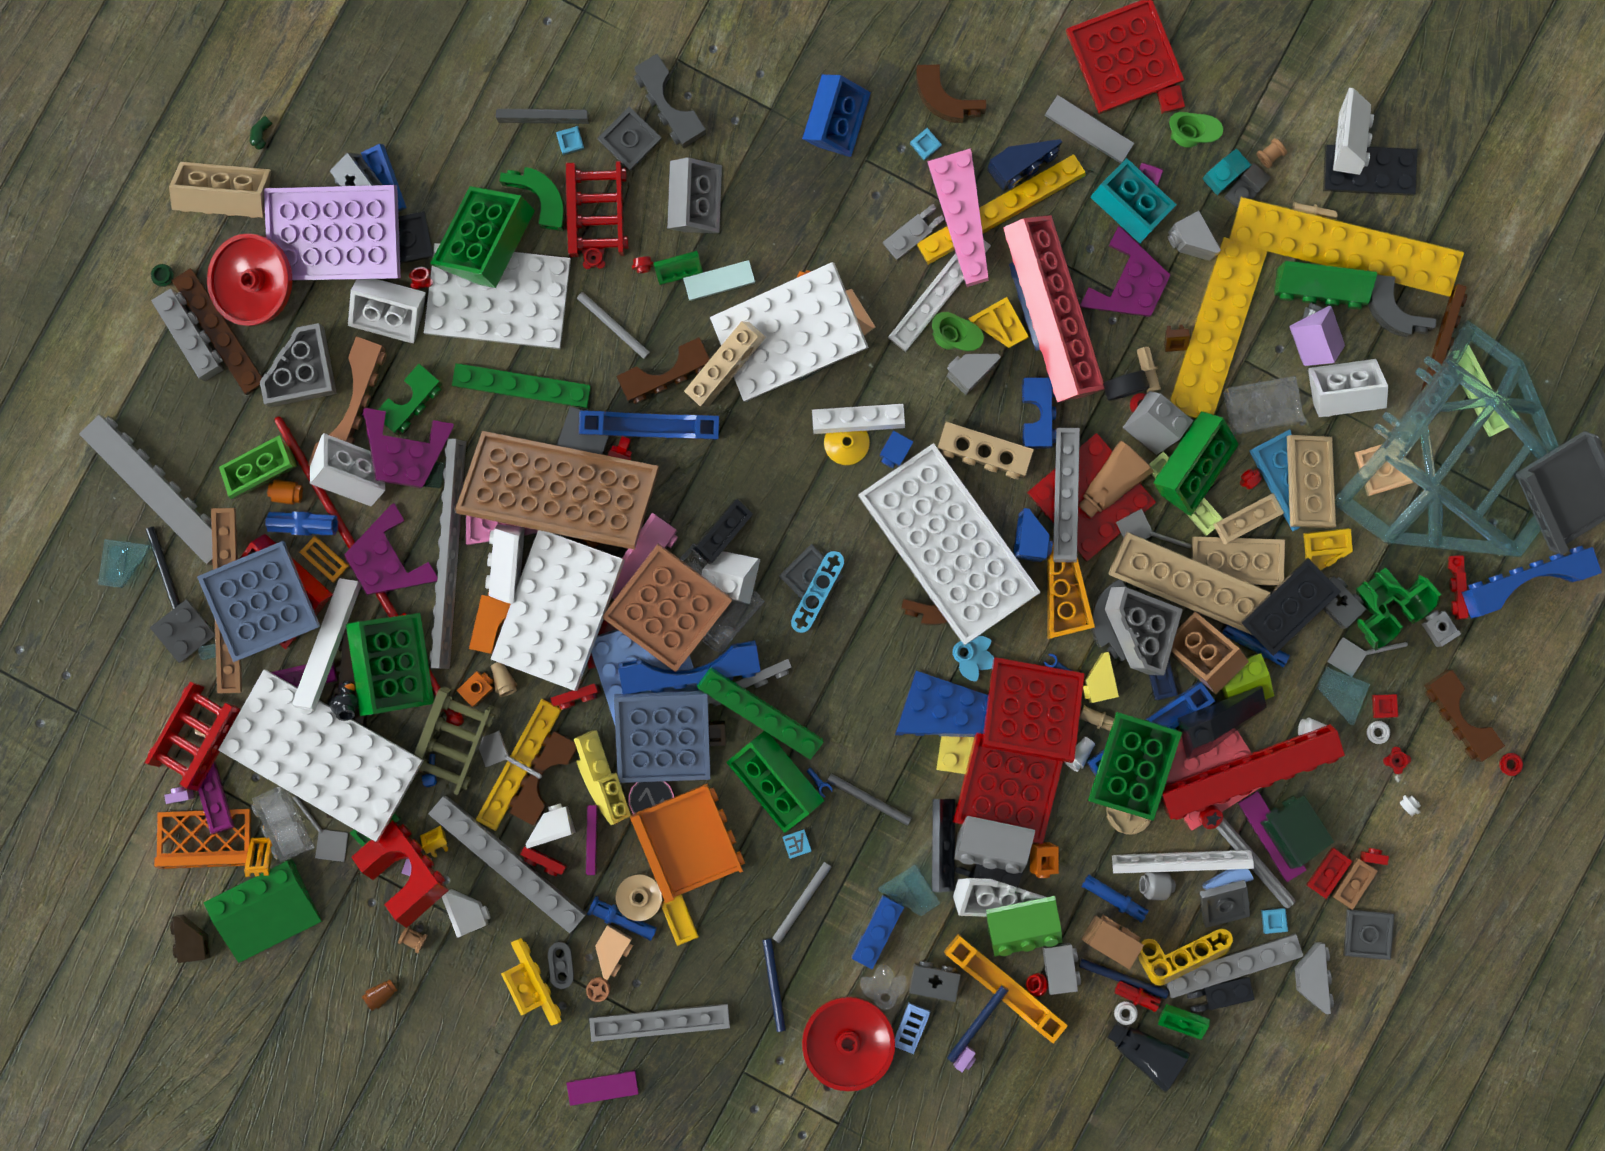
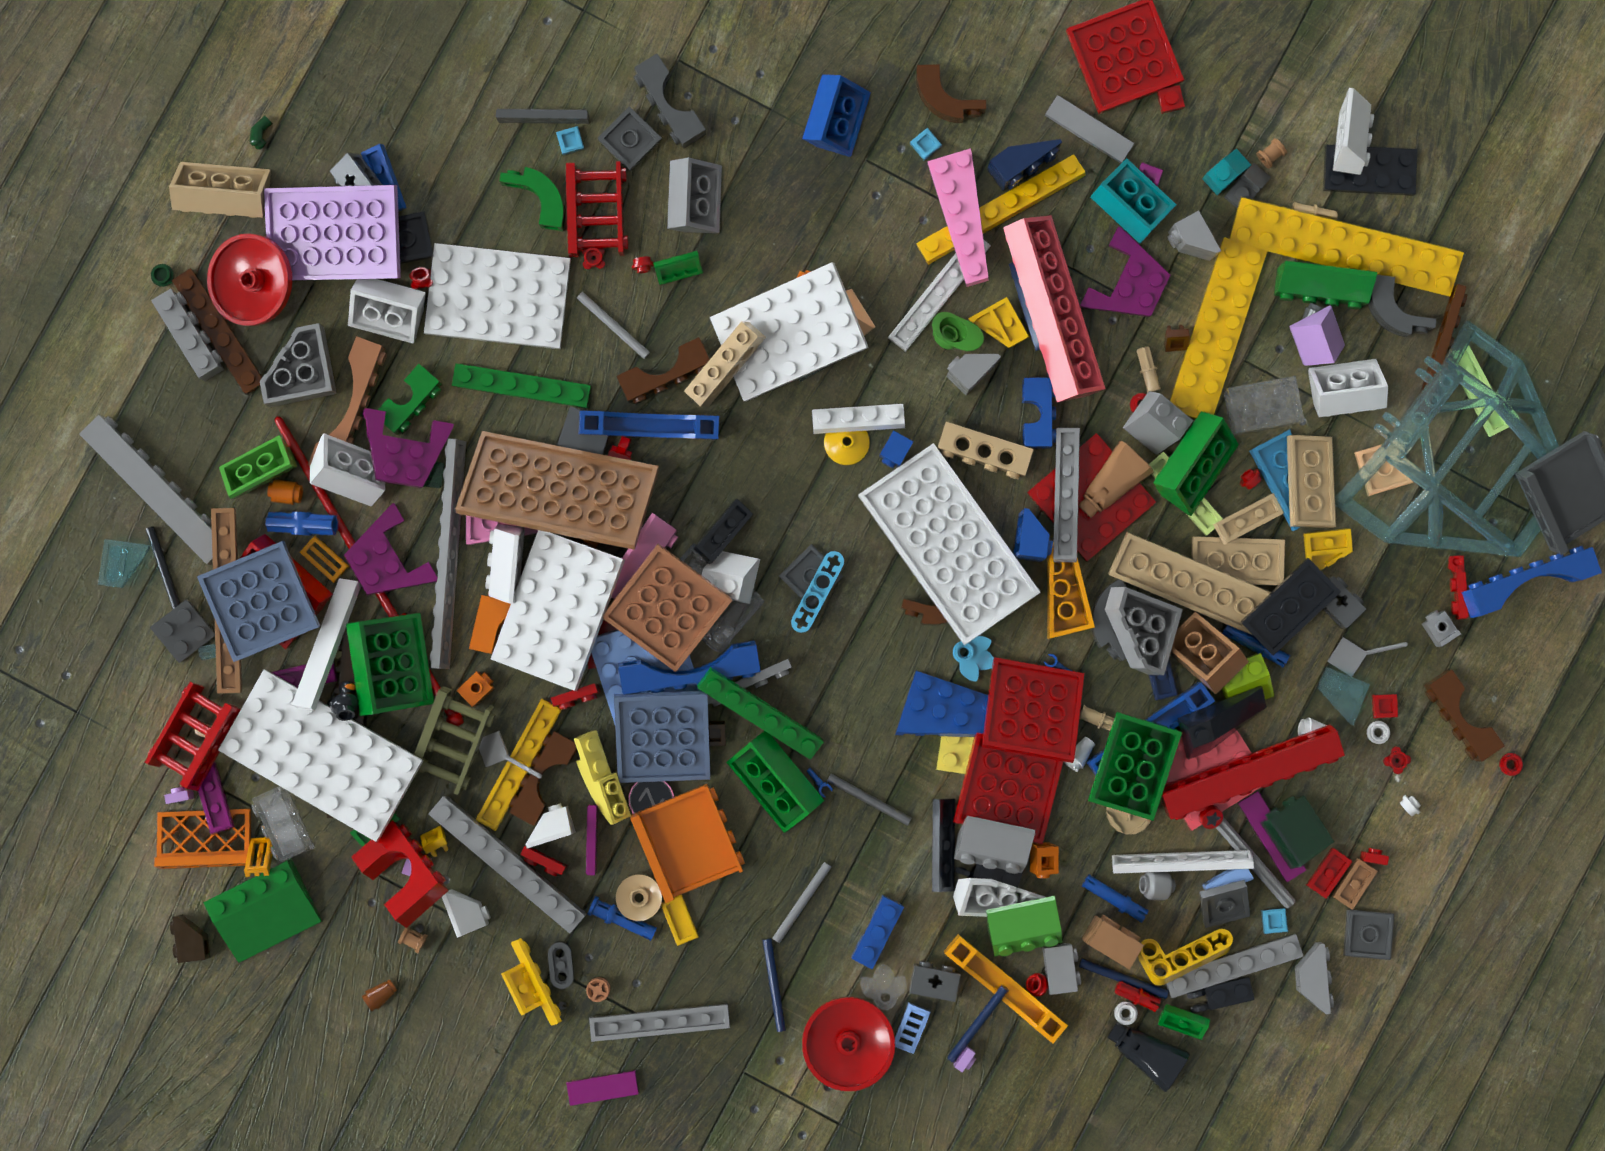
(330, 844): light grey piece -> none
(430, 779): blue hand -> none
(483, 235): green slope -> none
(503, 680): tan cone -> none
(610, 949): light nougat slope -> none
(719, 280): light aqua tile -> none
(796, 843): medium azure tile -> none
(911, 891): clear light blue wing -> none
(912, 233): light grey hinge -> none
(1100, 681): light yellow slope -> none
(1126, 385): black tyre -> none
(1138, 525): light grey piece -> none
(1191, 128): bright green piece -> none
(1383, 589): green piece -> none

